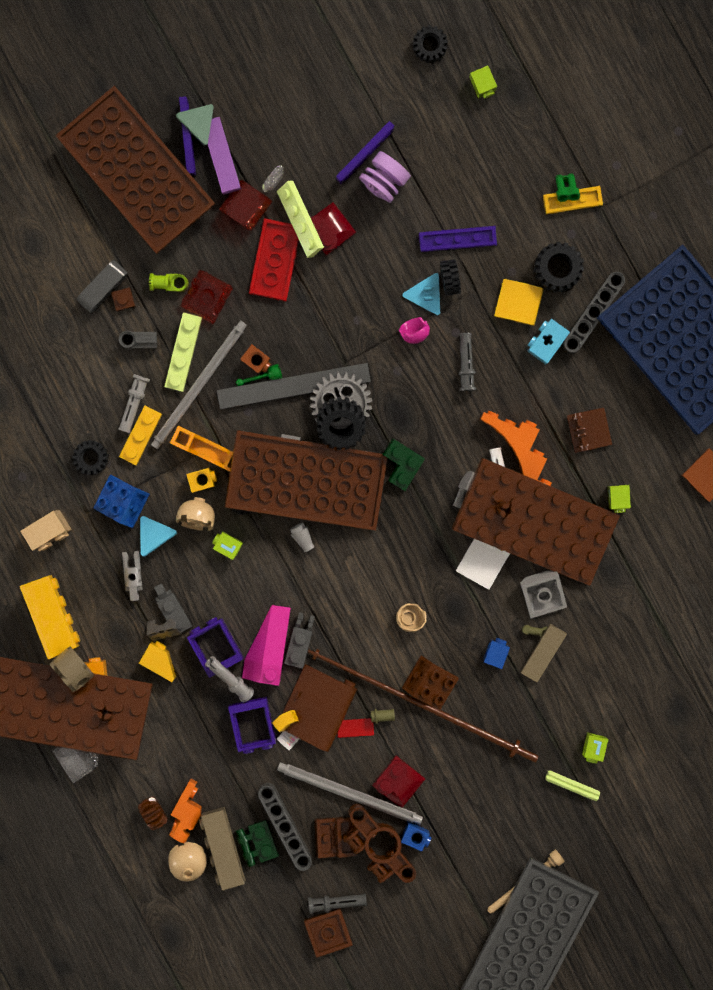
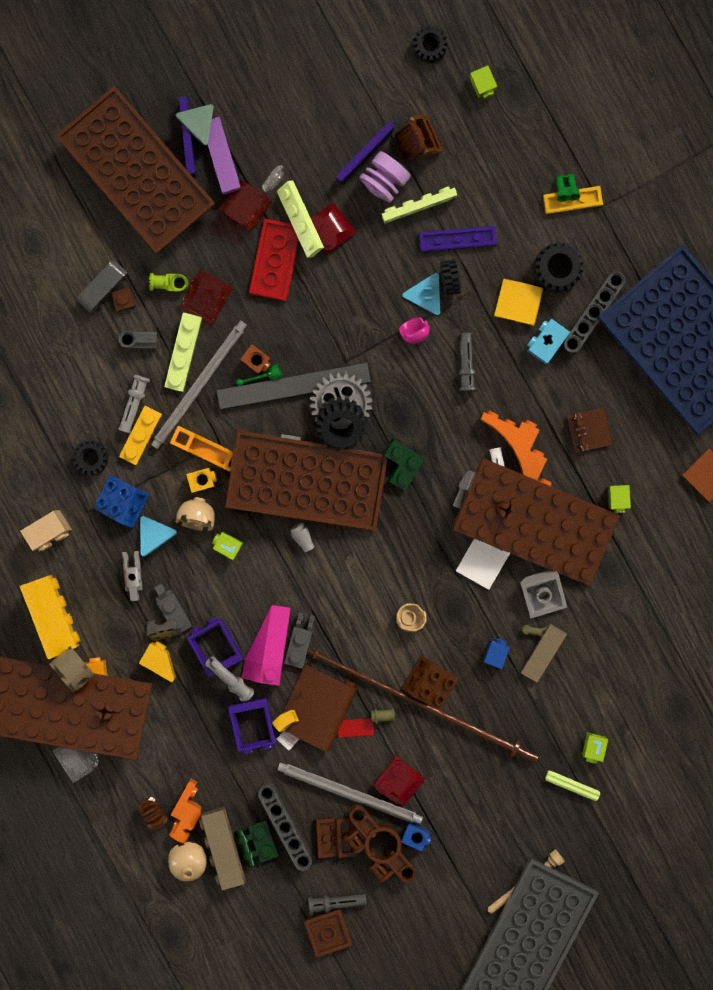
(417, 139): none -> reddish brown piece
(427, 201): none -> yellowish green plate

